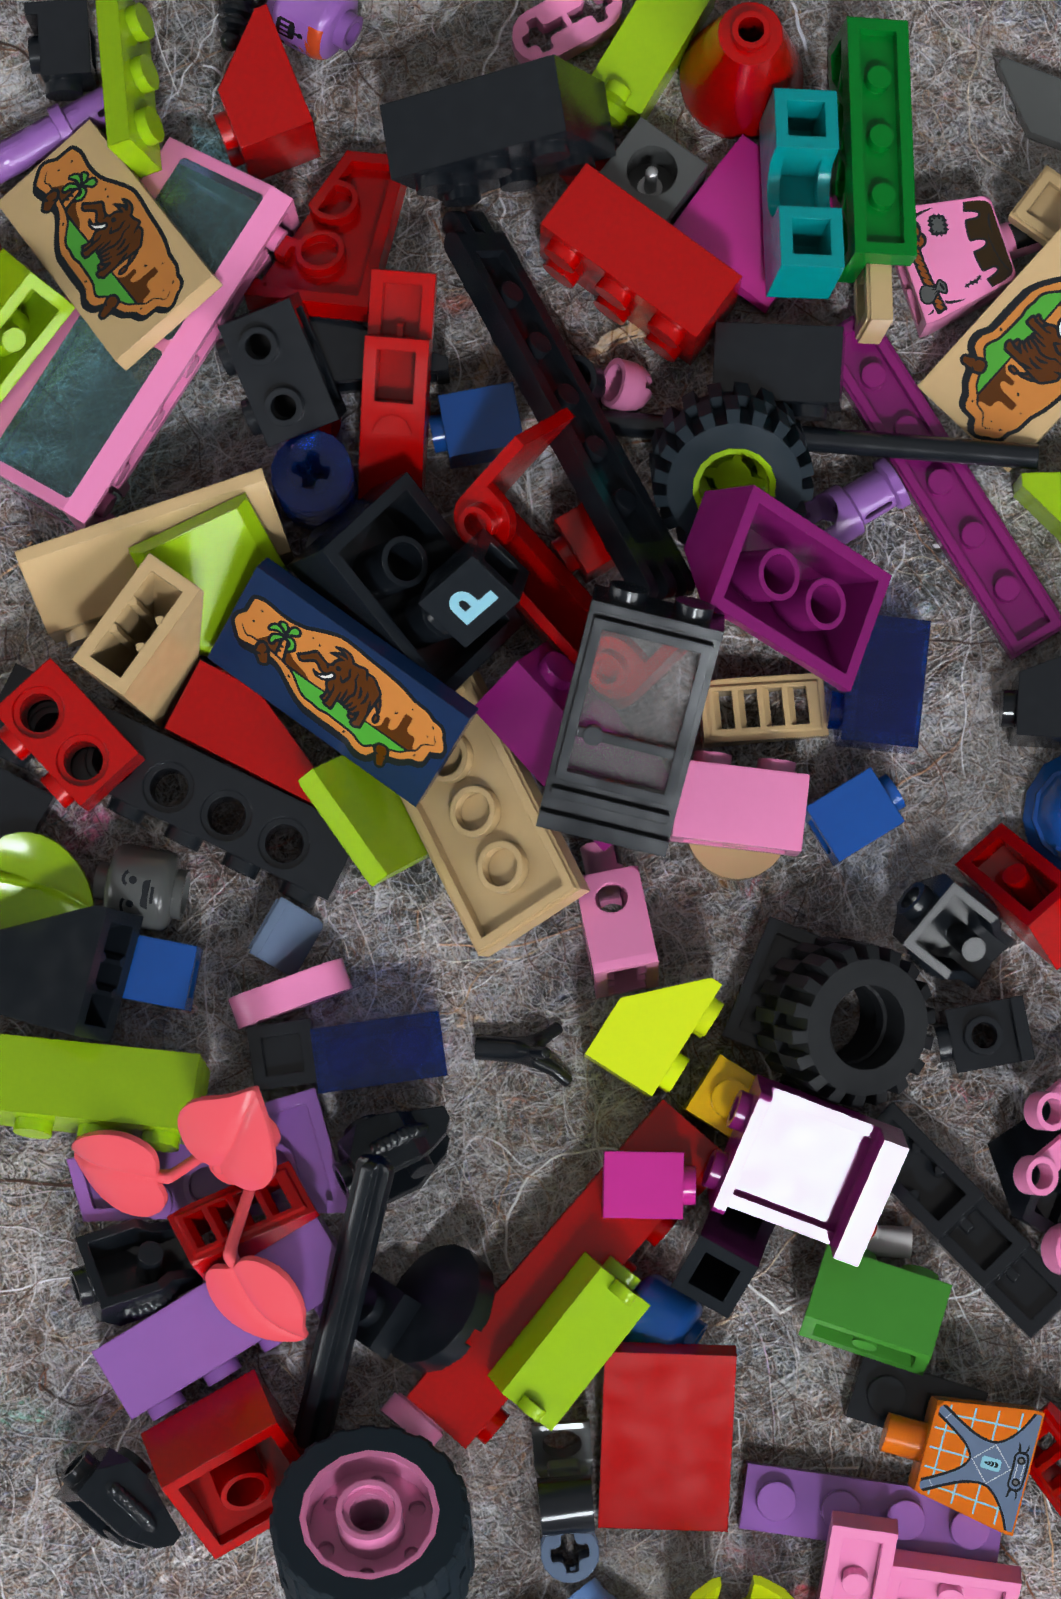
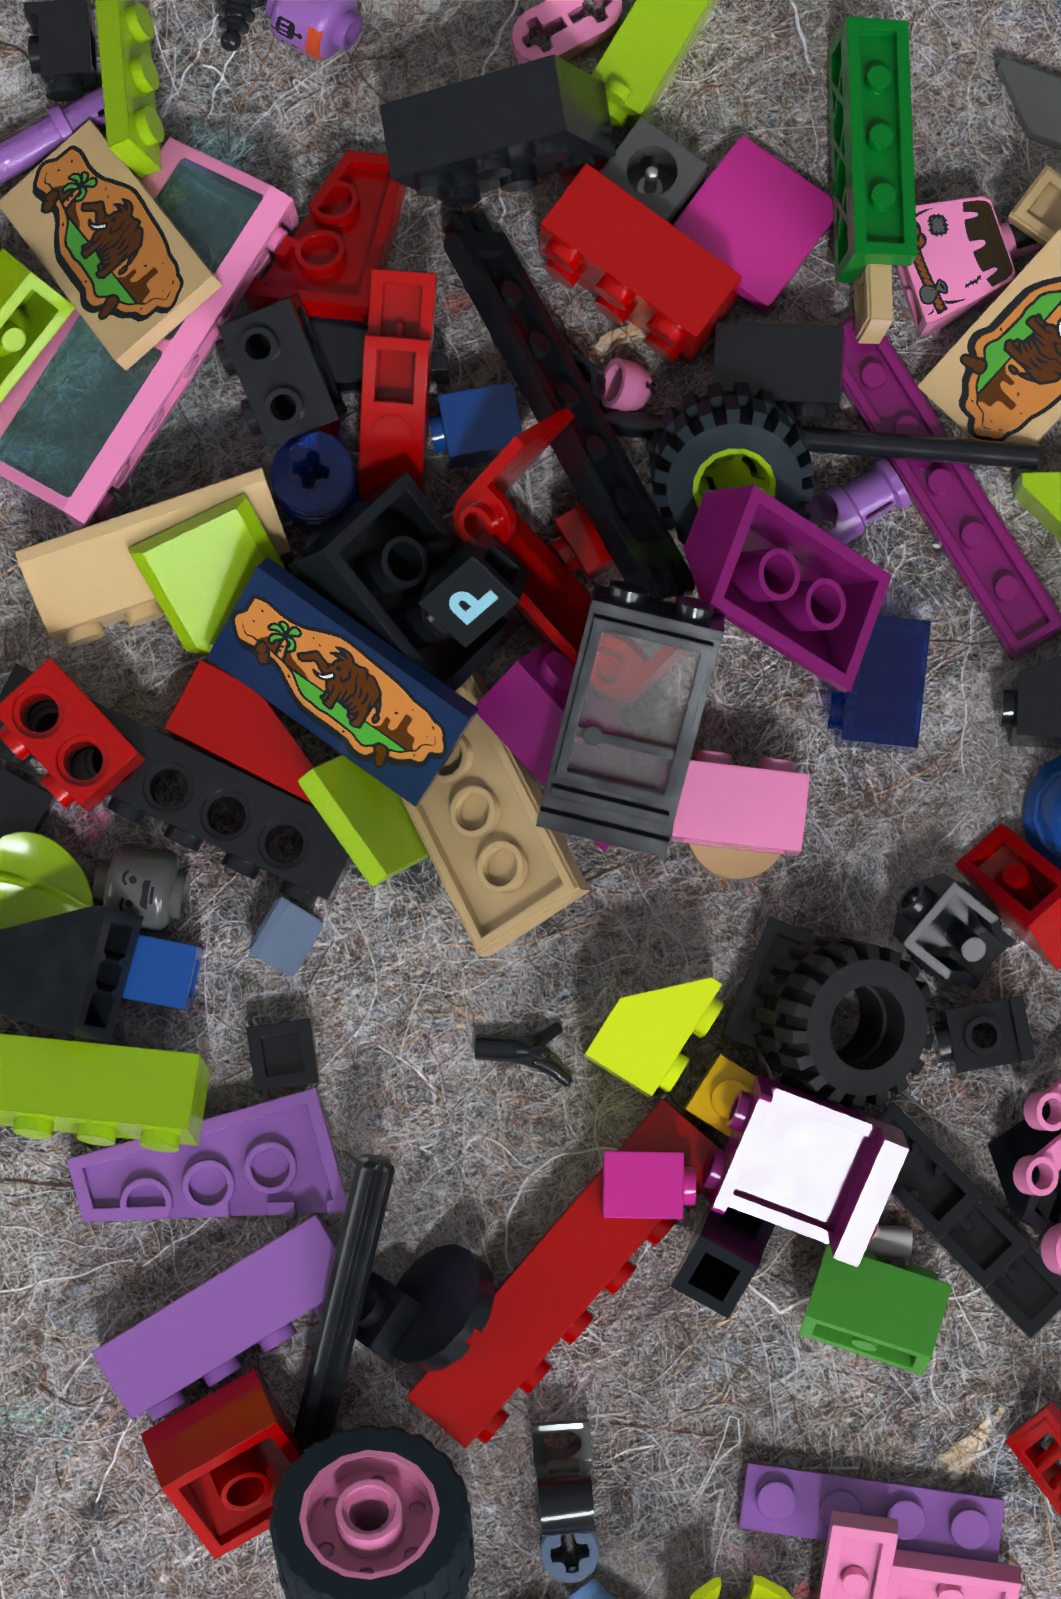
(117, 1499): black hand -> none
(130, 1270): black hand -> none
(147, 640): tan slope -> none
(213, 1210): red slope -> none
(240, 1147): coral plant -> none
(263, 106): red slope -> none
(290, 993): bright pink beam -> none
(379, 1052): clear blue brick -> none
(411, 1139): black hand -> none
(411, 1418): bright pink tile -> none
(569, 1339): lime brick -> none
(618, 942): bright pink torso -> none
(667, 1437): red tile -> none
(670, 1318): blue head -> none
(711, 726): tan slope -> none
(735, 68): red cone -> none
(799, 226): teal arch -> none
(855, 814): blue brick -> none
(887, 1389): black plate -> none
(969, 1455): torso -> none

